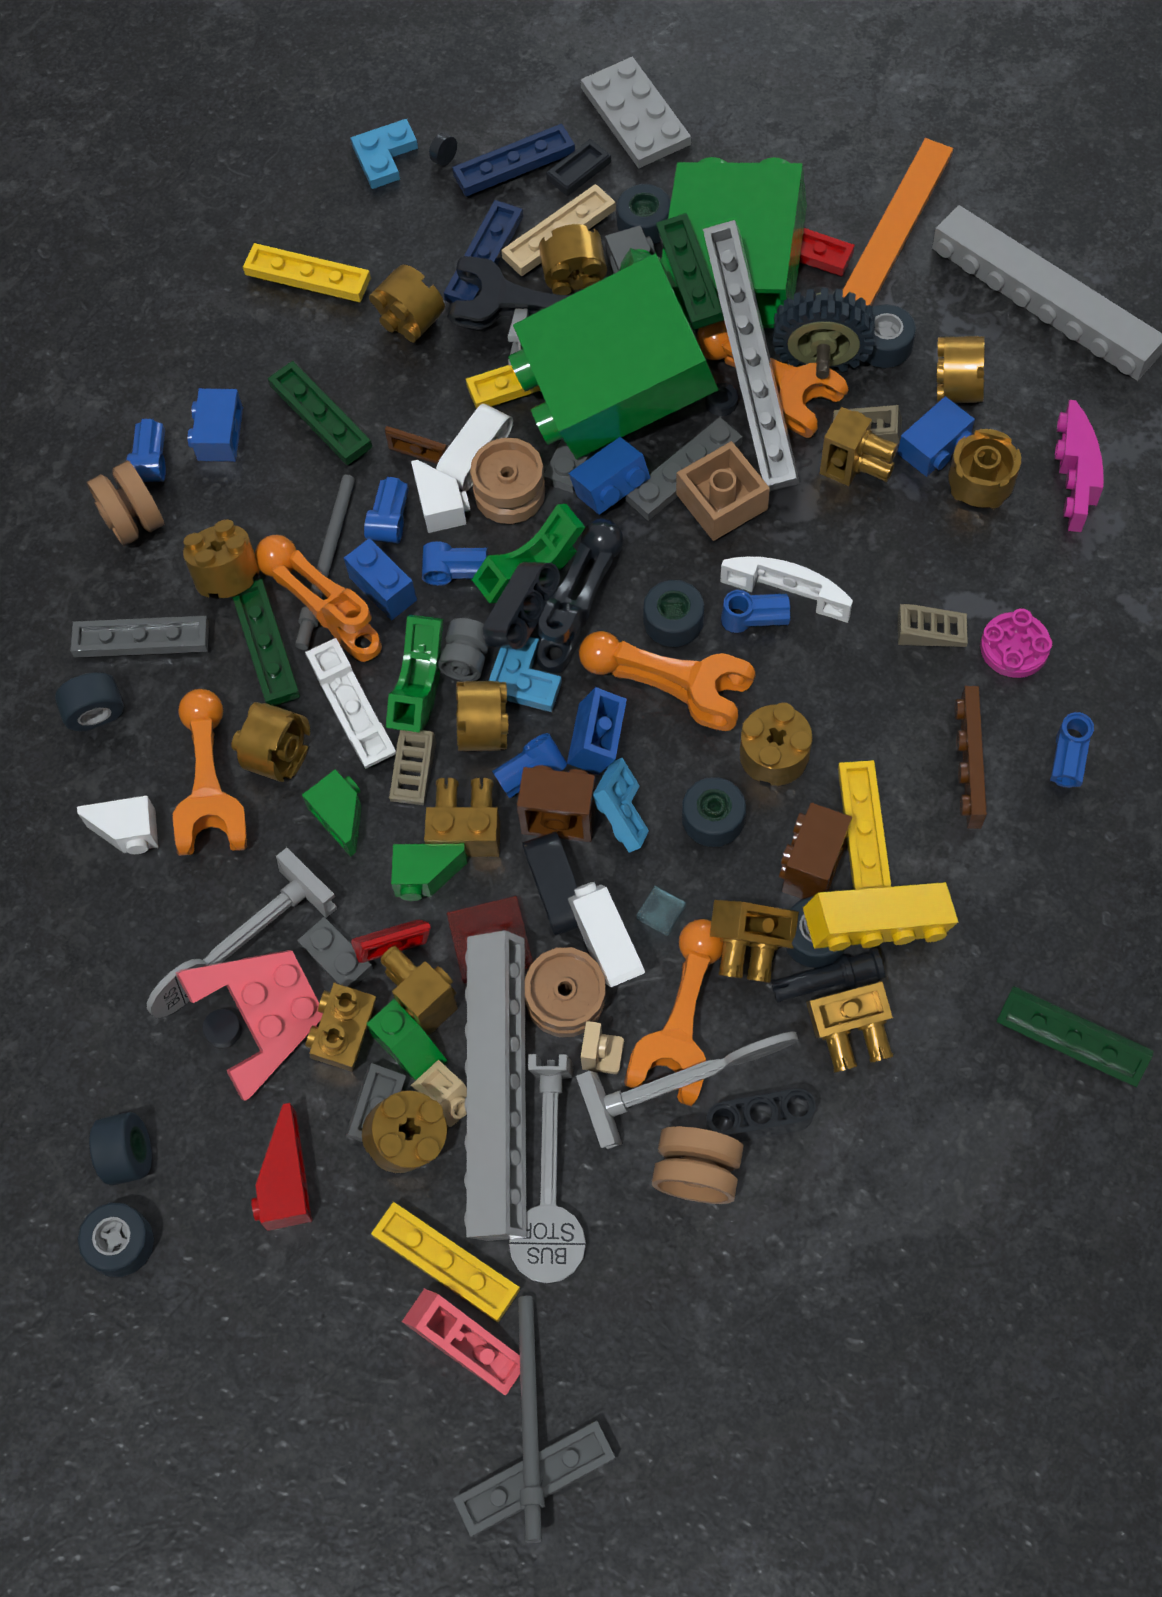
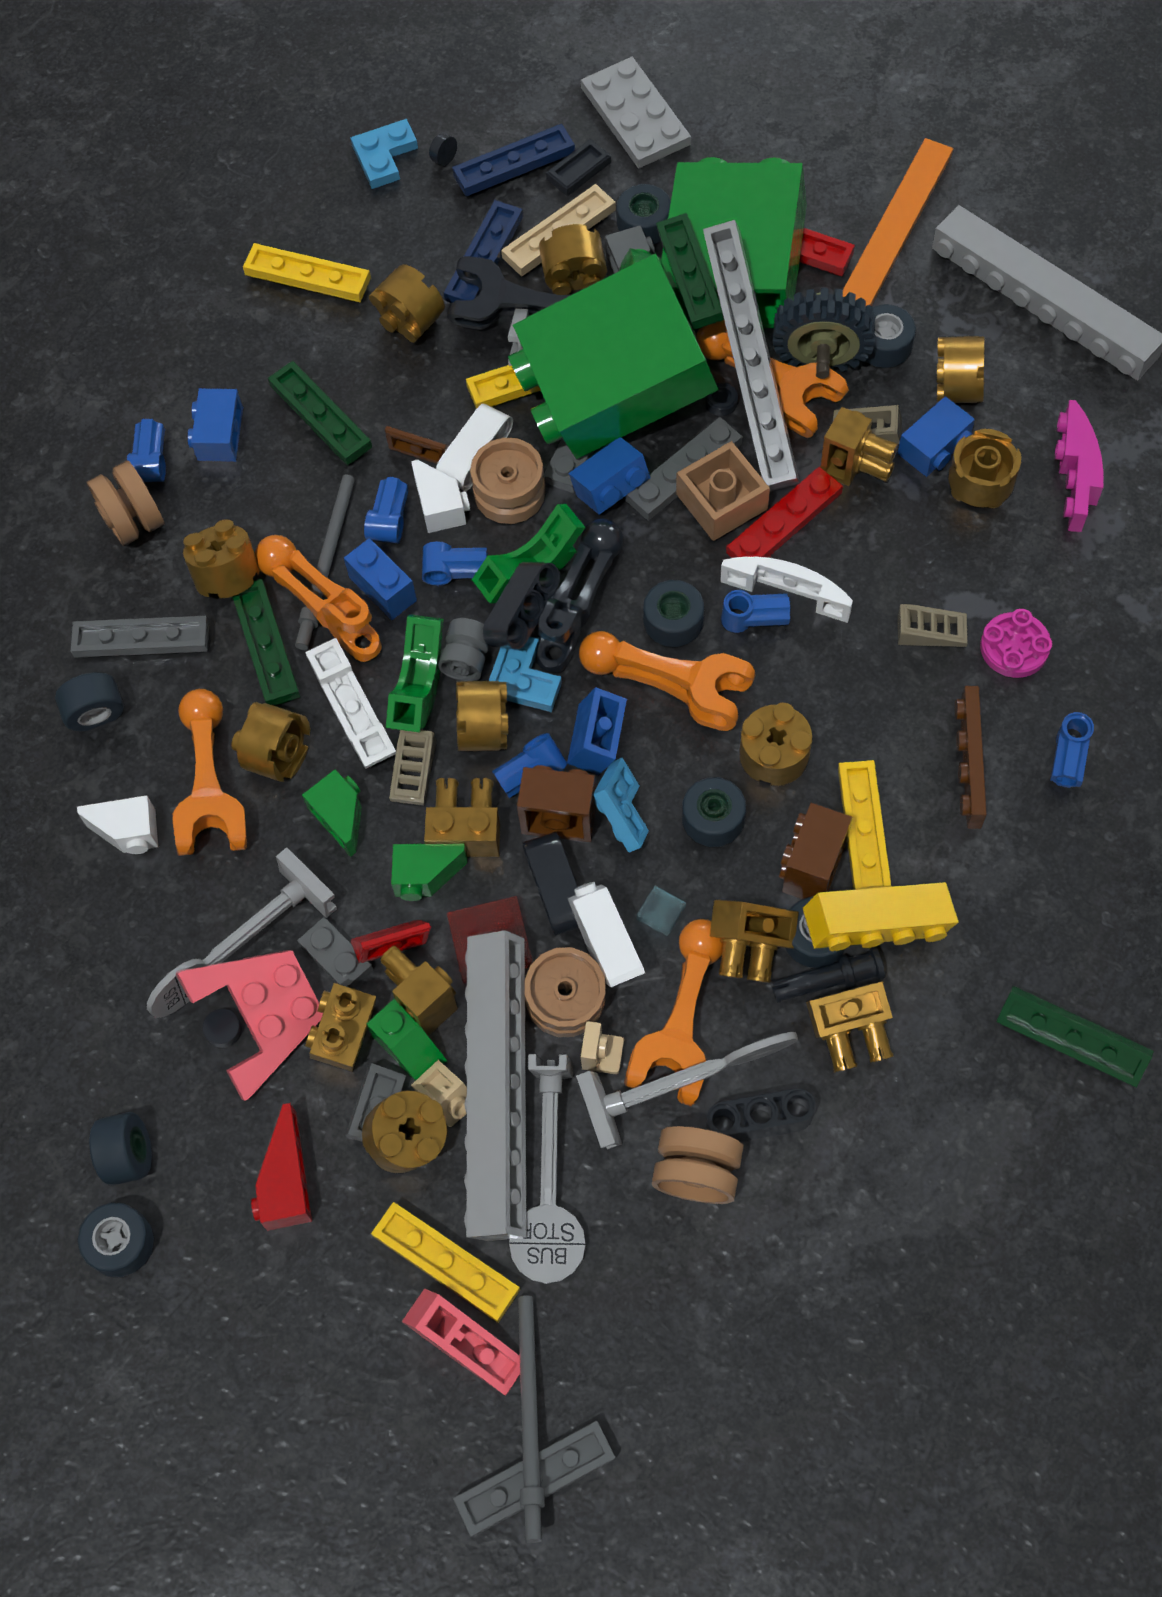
(786, 516): none -> red plate

